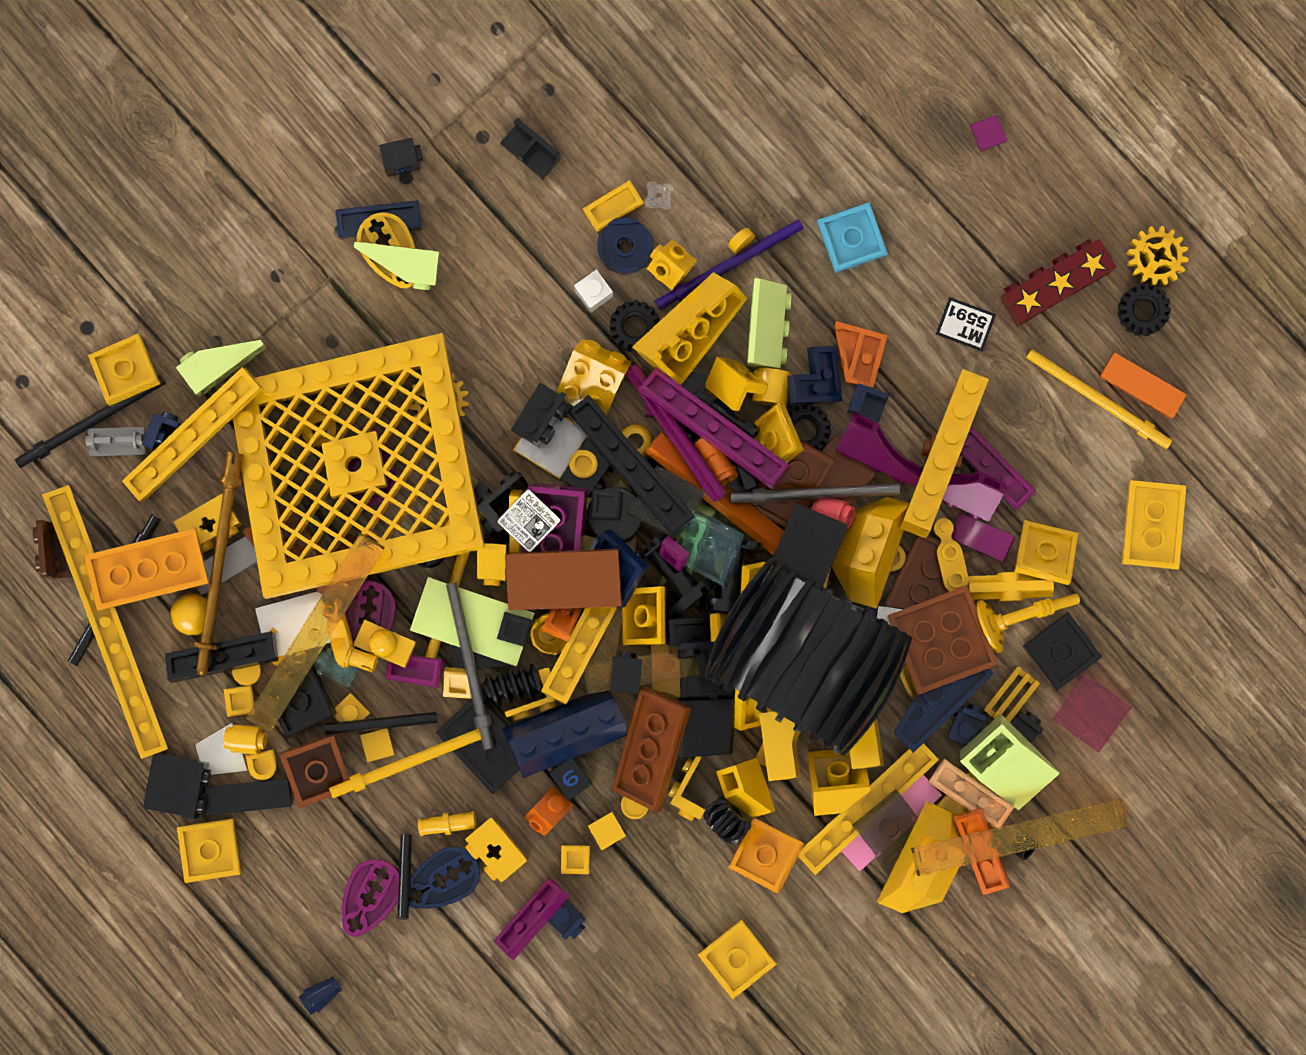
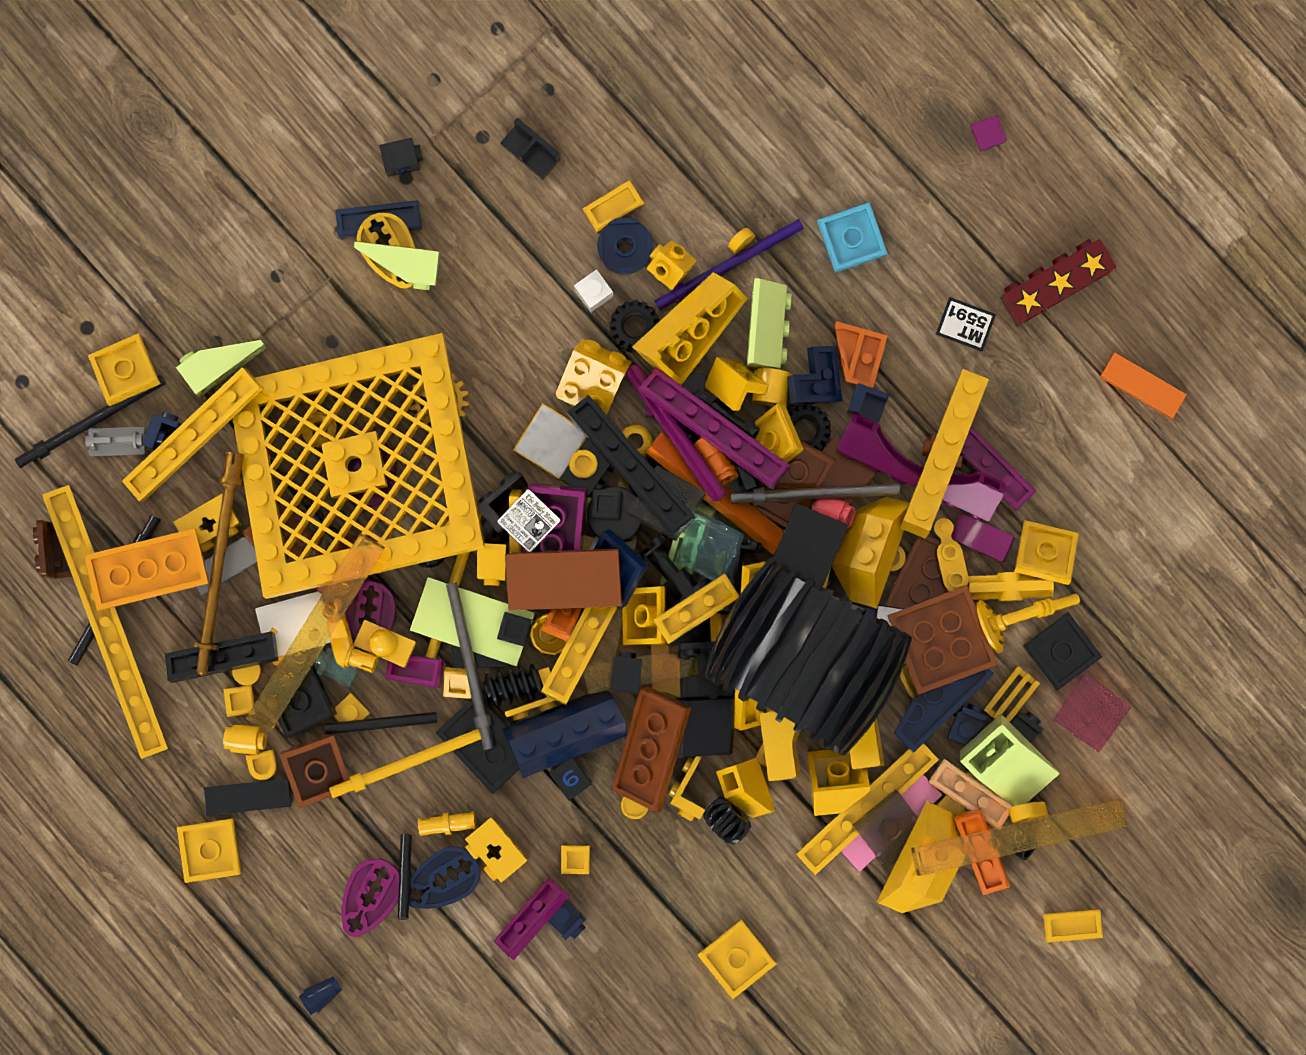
(177, 785): black bracket -> none
(189, 613): yellow hair -> none
(219, 758): white sticker -> none
(377, 745): yellow tile -> none
(480, 490): black piece -> none
(540, 415): black bracket -> none
(548, 811): orange bracket -> none
(607, 830): yellow tile -> none
(663, 202): clear plate -> none
(673, 553): magenta tile -> none
(696, 608): none -> yellow tile
(766, 855): light orange tile -> none
(1028, 811): none -> yellow beam
(1072, 925): none -> yellow tile
(1144, 428): yellow bar -> none
(1147, 251): yellow gear -> none
(1153, 525): yellow plate -> none
(1160, 305): black tyre -> none

